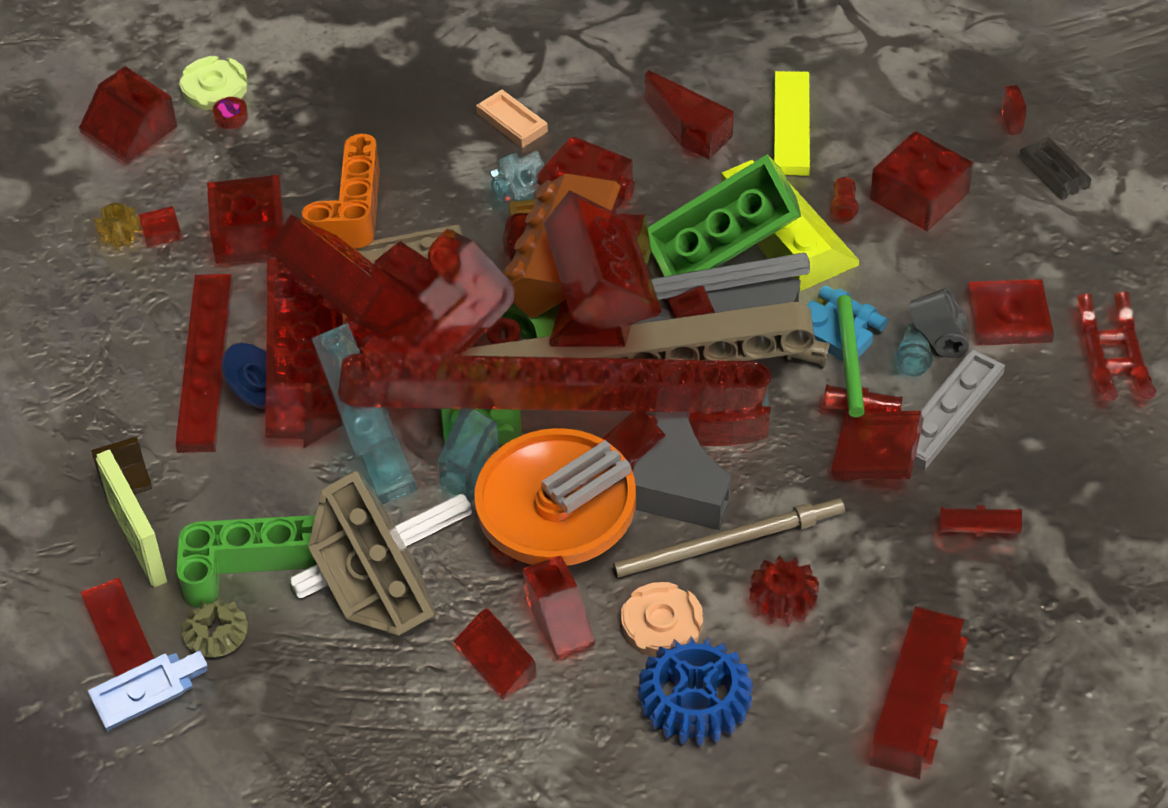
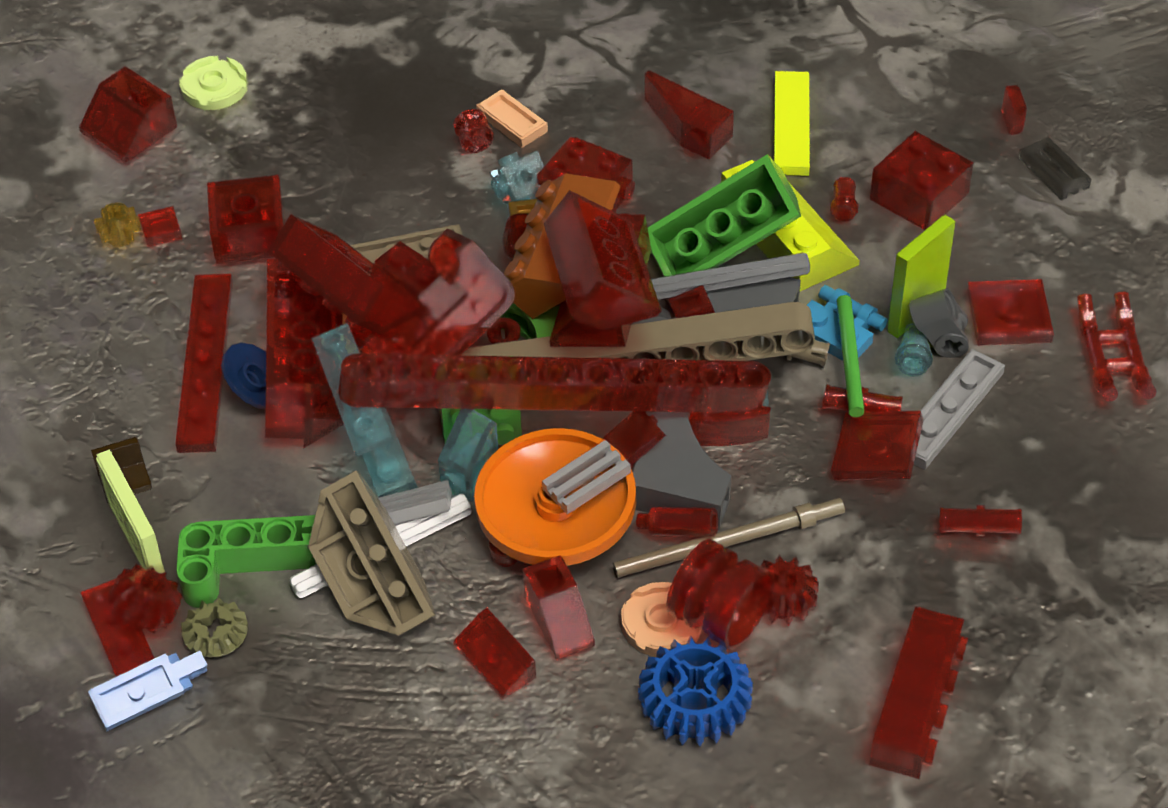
(145, 598): none -> clear red gear
(230, 112): clear red tile -> none
(355, 211): orange beam -> none
(418, 502): none -> light grey tile
(473, 131): none -> clear red wheel
(679, 521): none -> clear red cylinder
(720, 593): none -> clear red wheel
(920, 271): none -> lime tile

